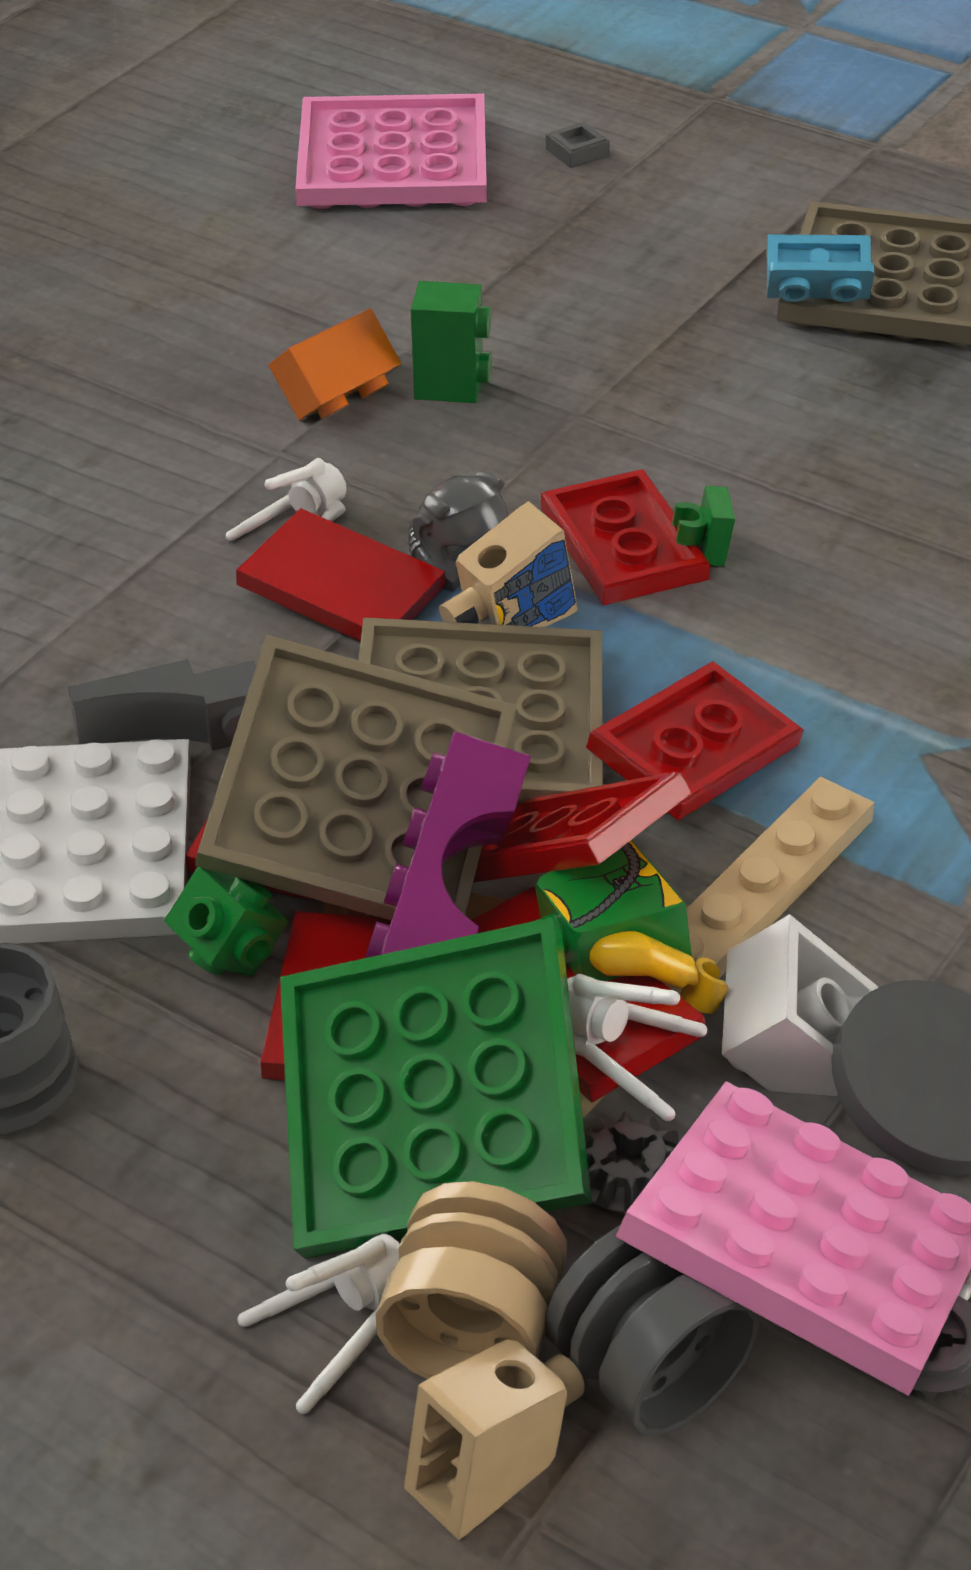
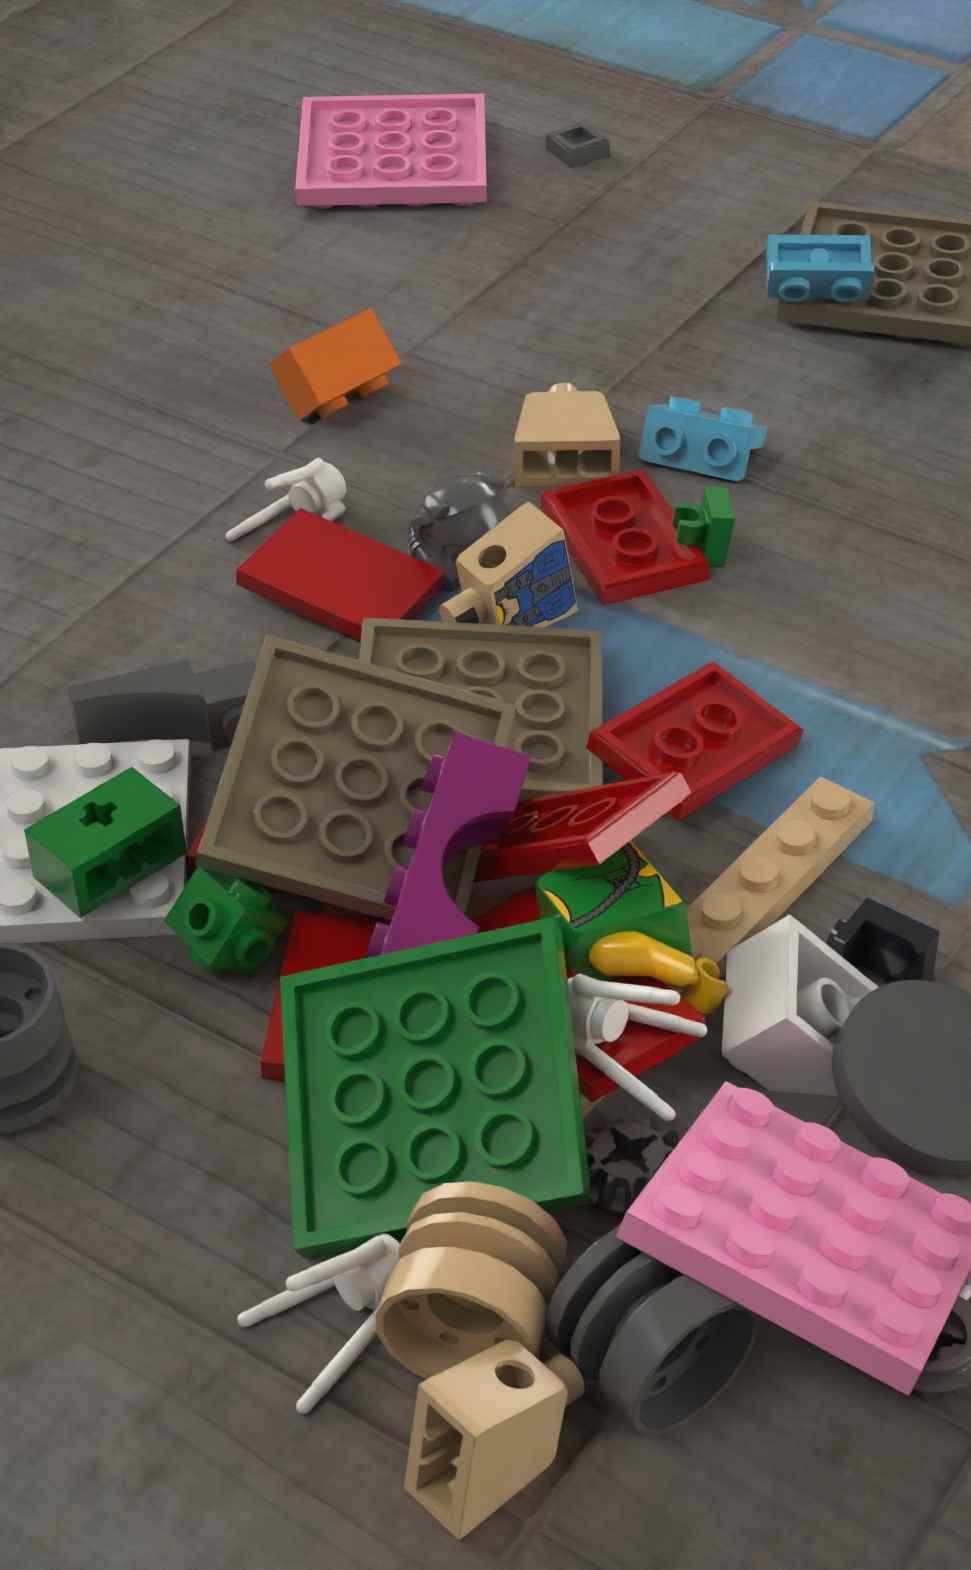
(106, 841): none -> green brick
(448, 341): green brick -> none
(565, 438): none -> tan torso
(698, 440): none -> medium azure bracket
(886, 943): none -> black bracket

